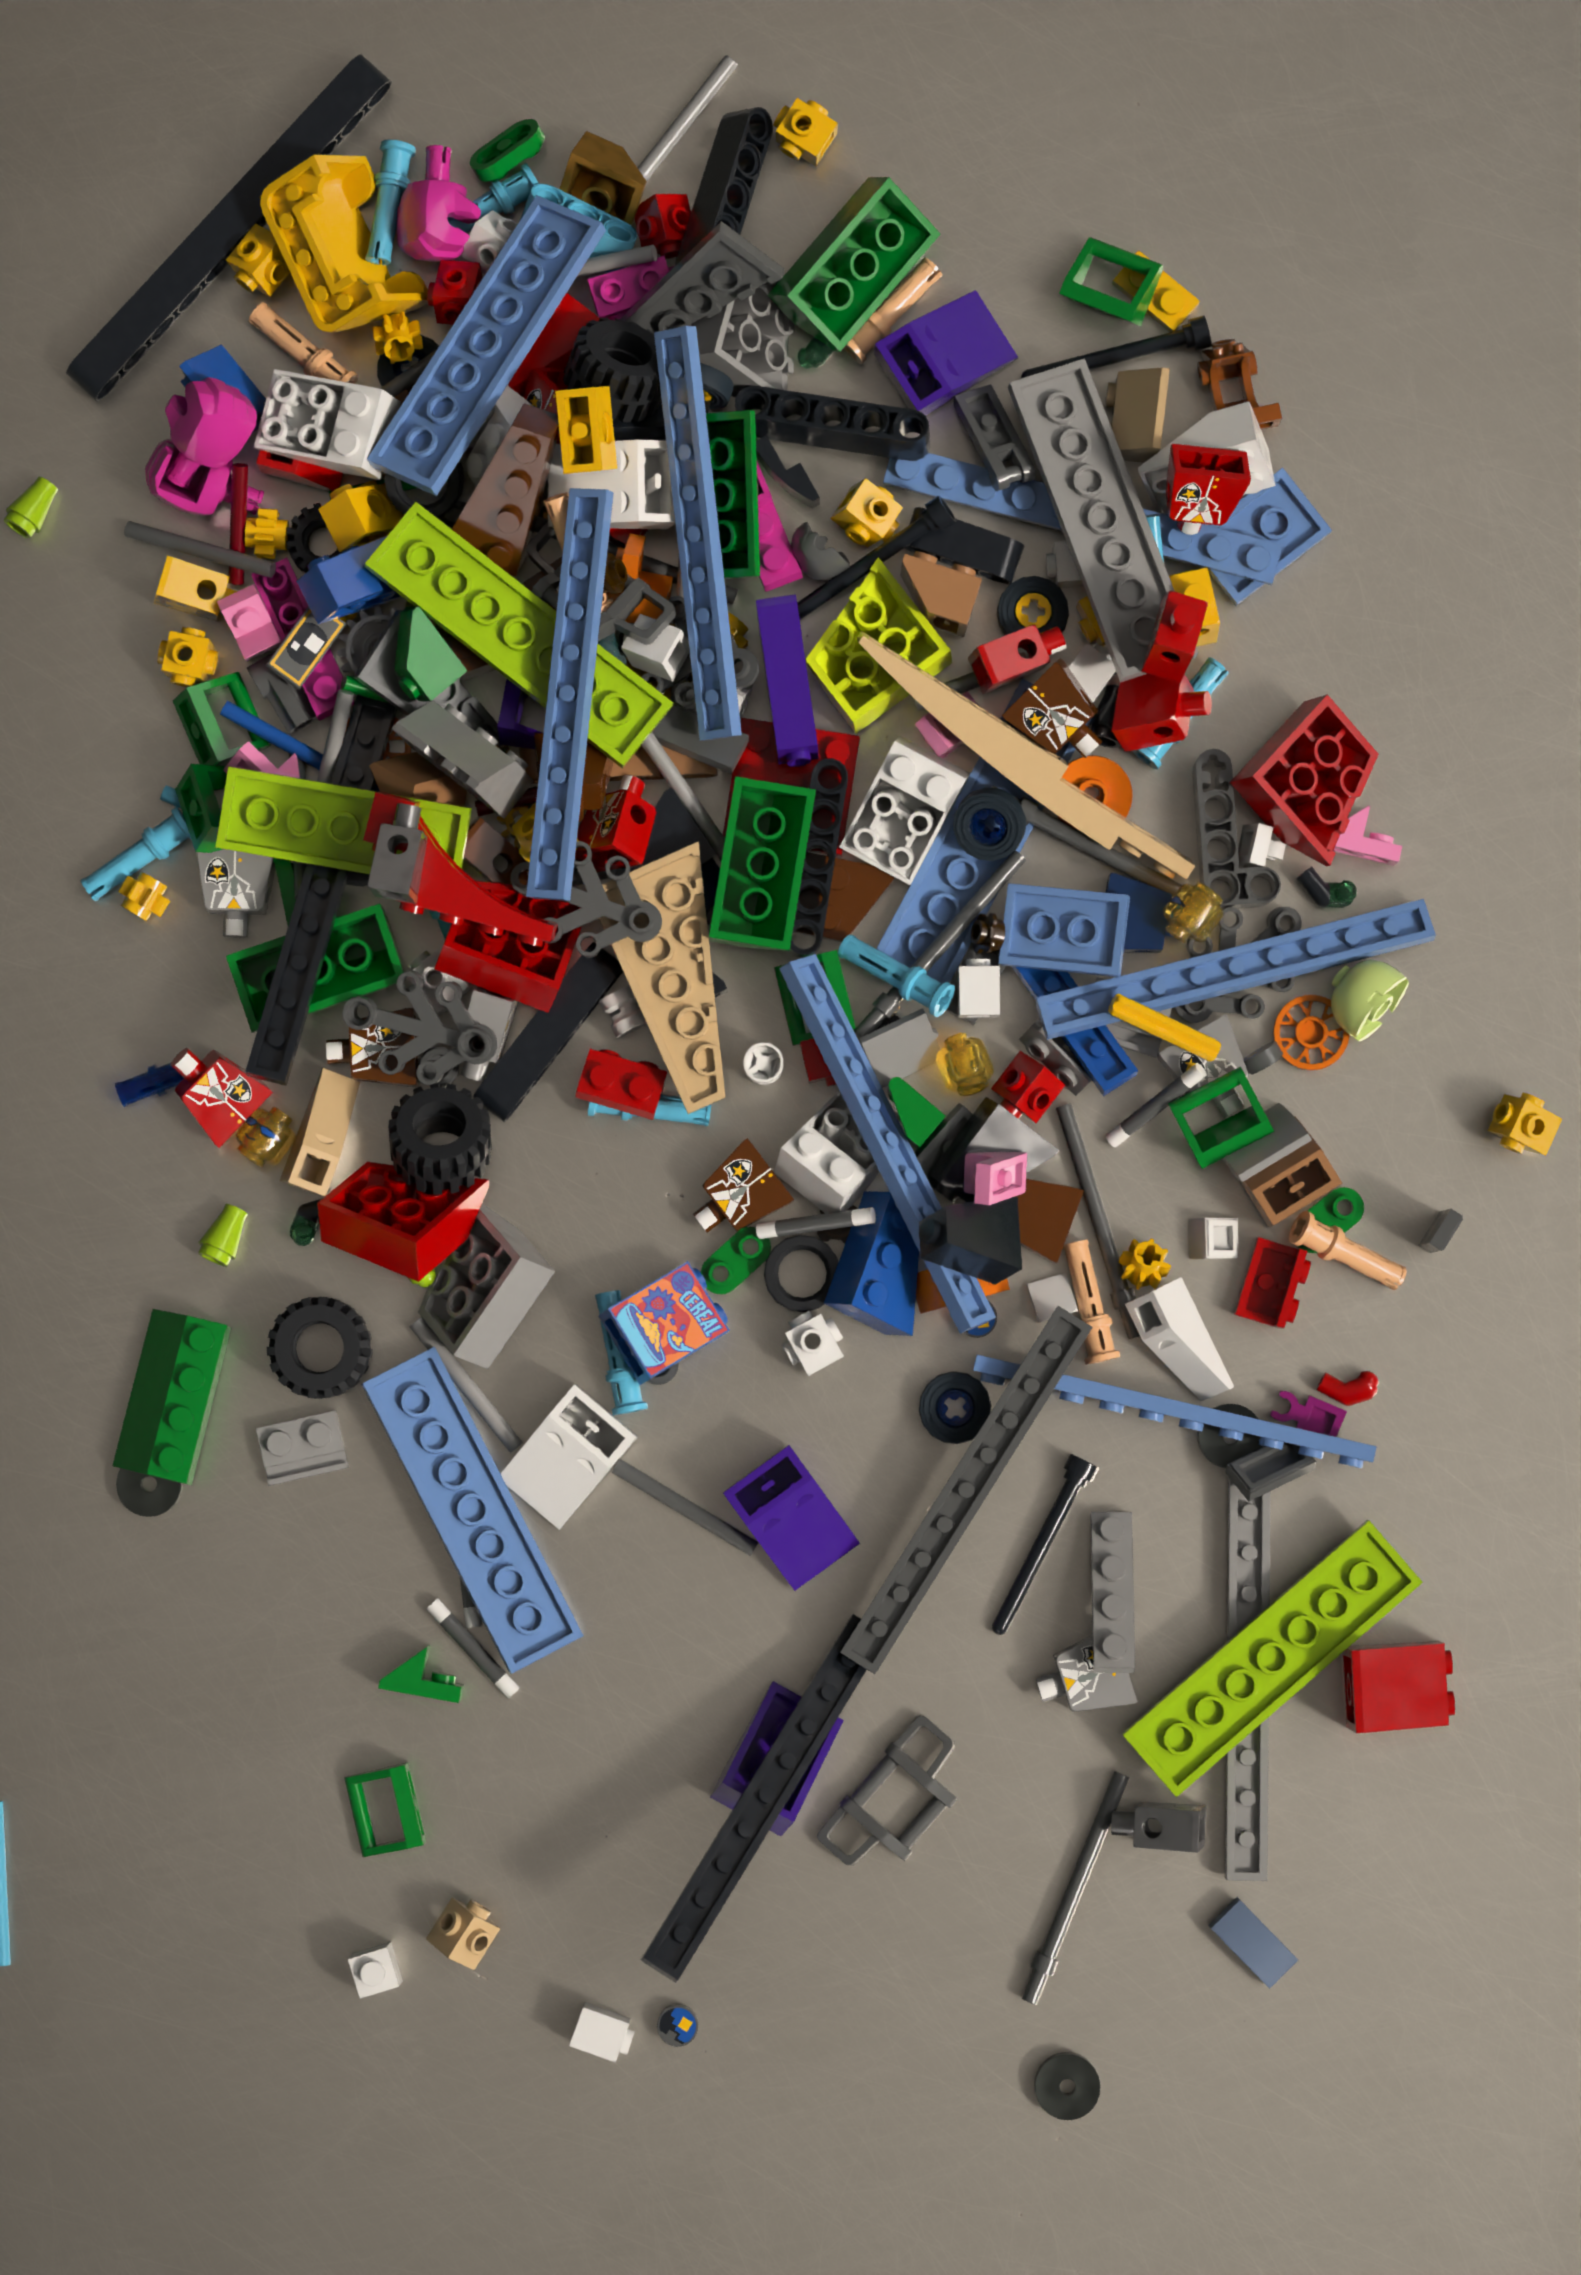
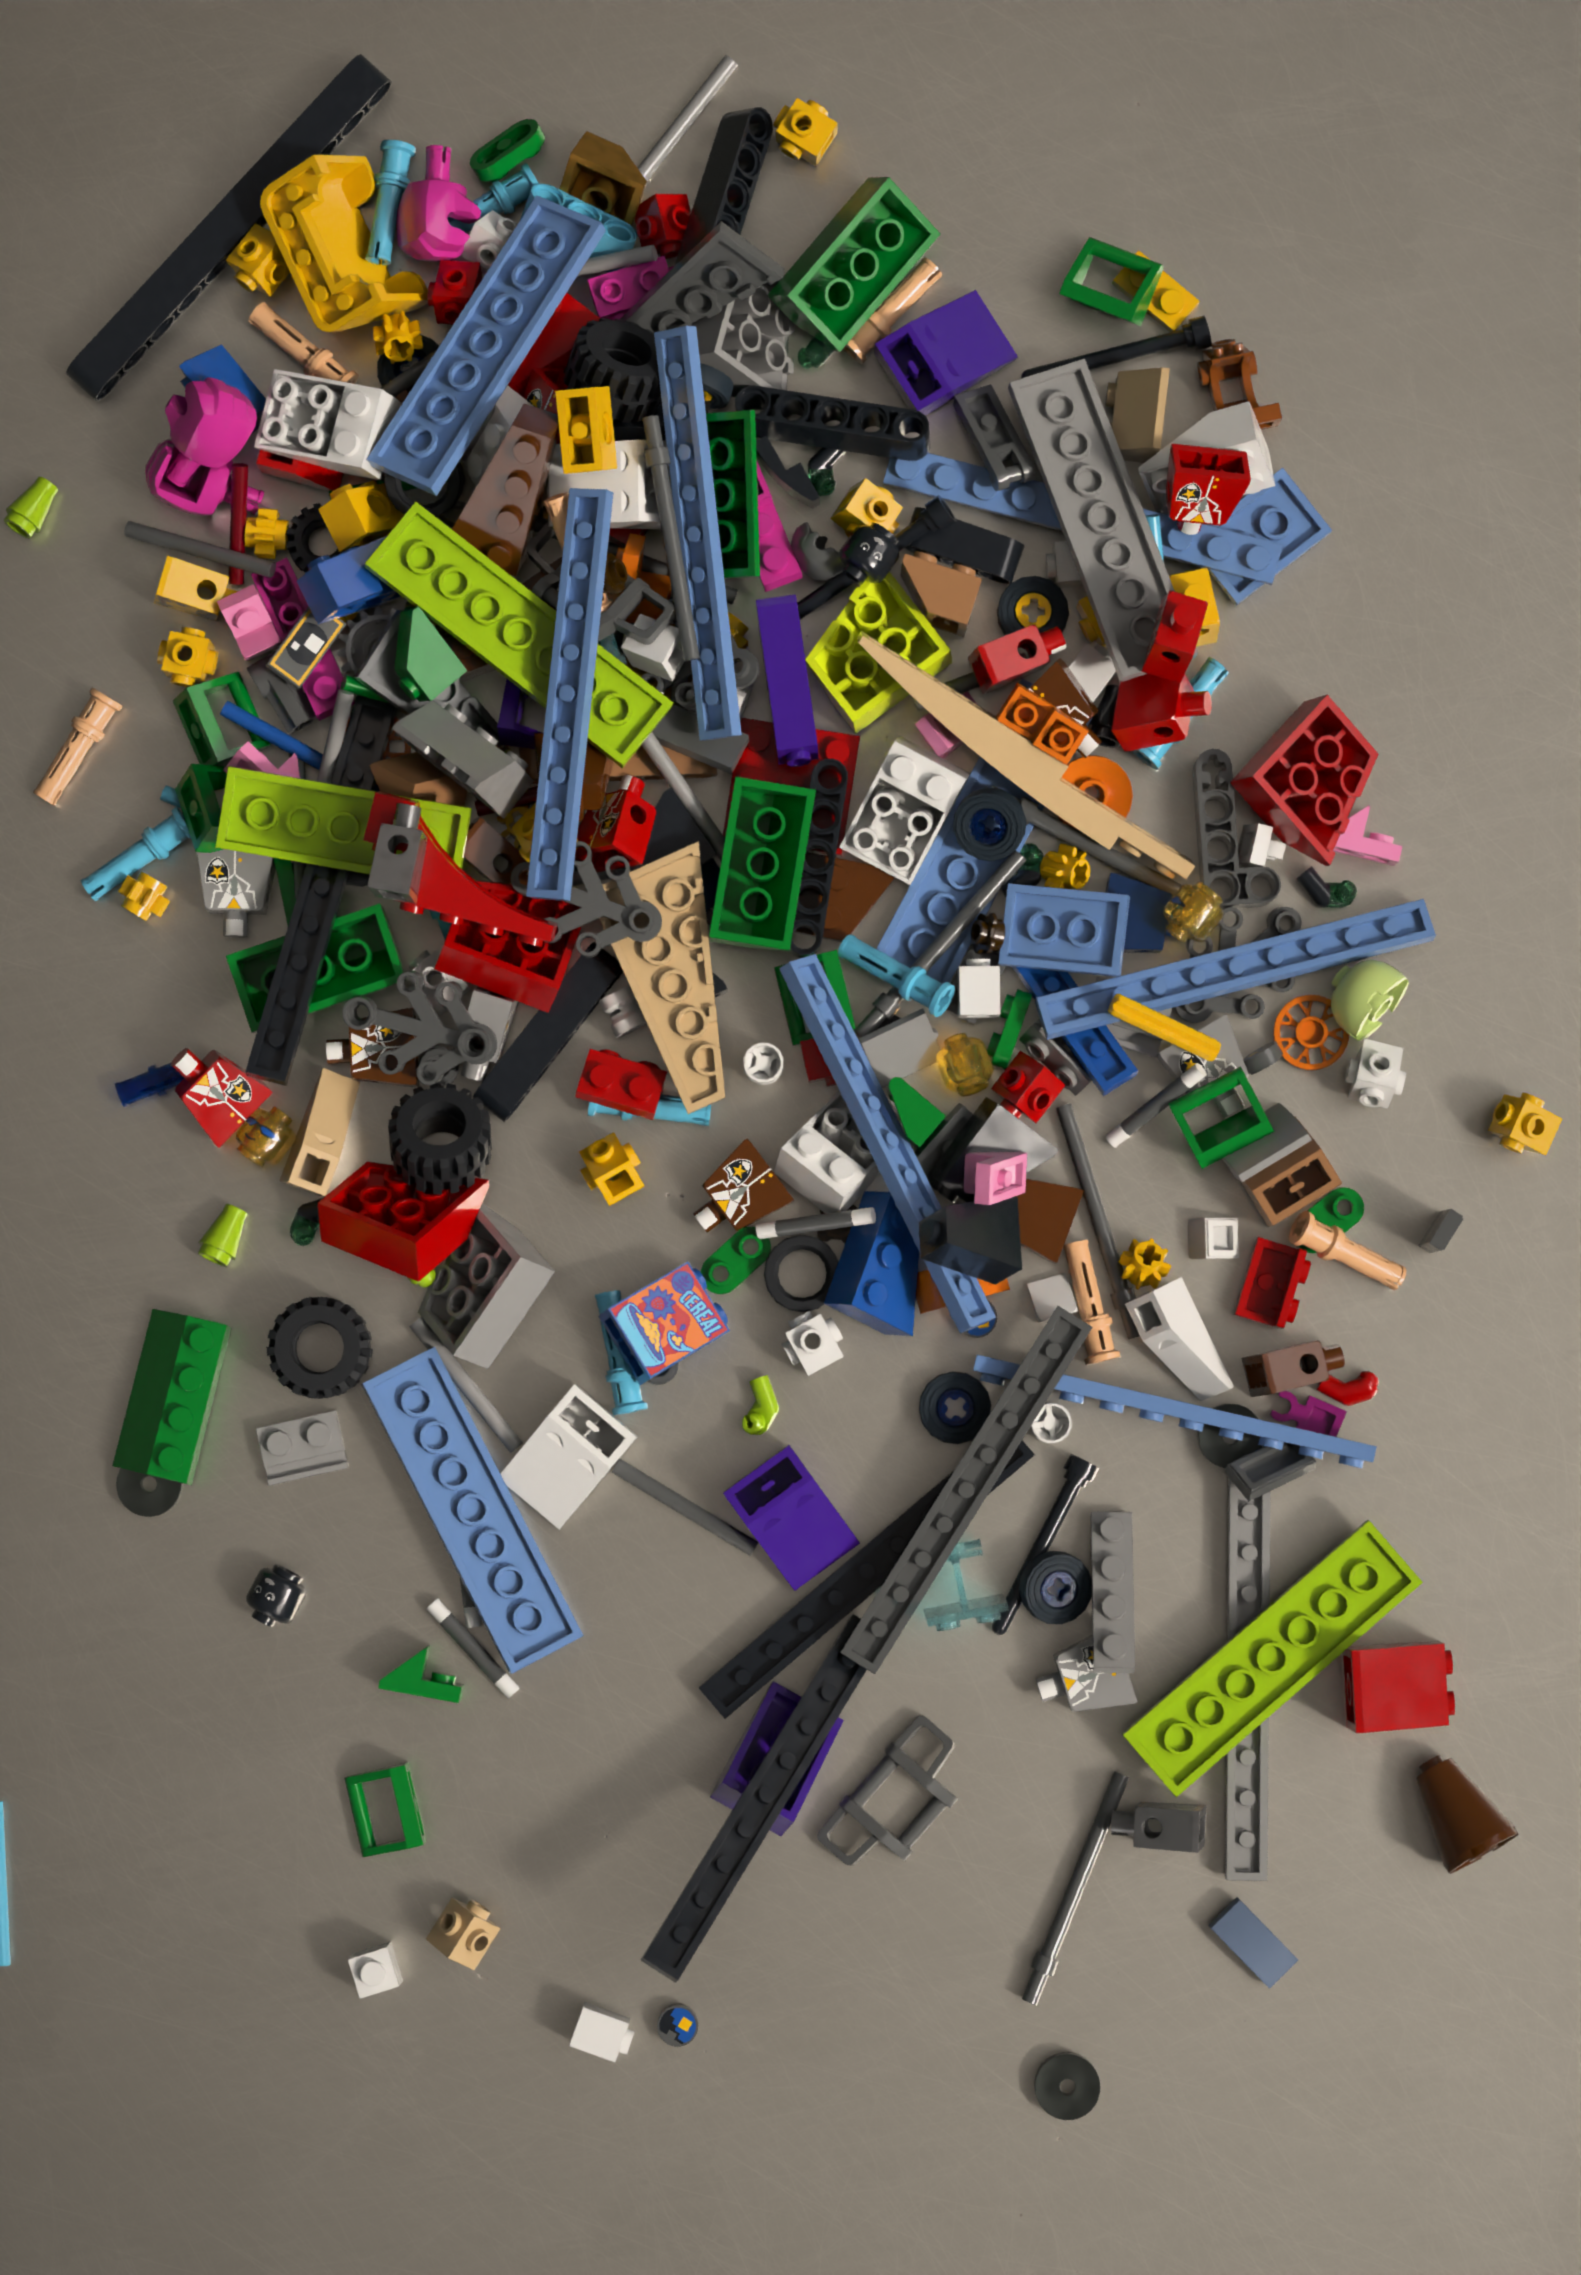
(85, 731): none -> light nougat pin
(276, 1595): none -> black head
(611, 1168): none -> yellow brick
(657, 459): none -> dark grey bar
(764, 1408): none -> lime arm
(821, 470): none -> arm
(826, 1604): none -> black plate
(869, 554): none -> black head
(983, 1609): none -> clear light blue plate
(1014, 1012): none -> green plate
(1029, 872): none -> arm
(1040, 1575): none -> black bush
(1042, 723): none -> orange slope
(1055, 1425): none -> white wheel
(1065, 868): none -> yellow gear
(1281, 1370): none -> reddish brown torso
(1375, 1074): none -> white brick
(1461, 1815): none -> reddish brown cone

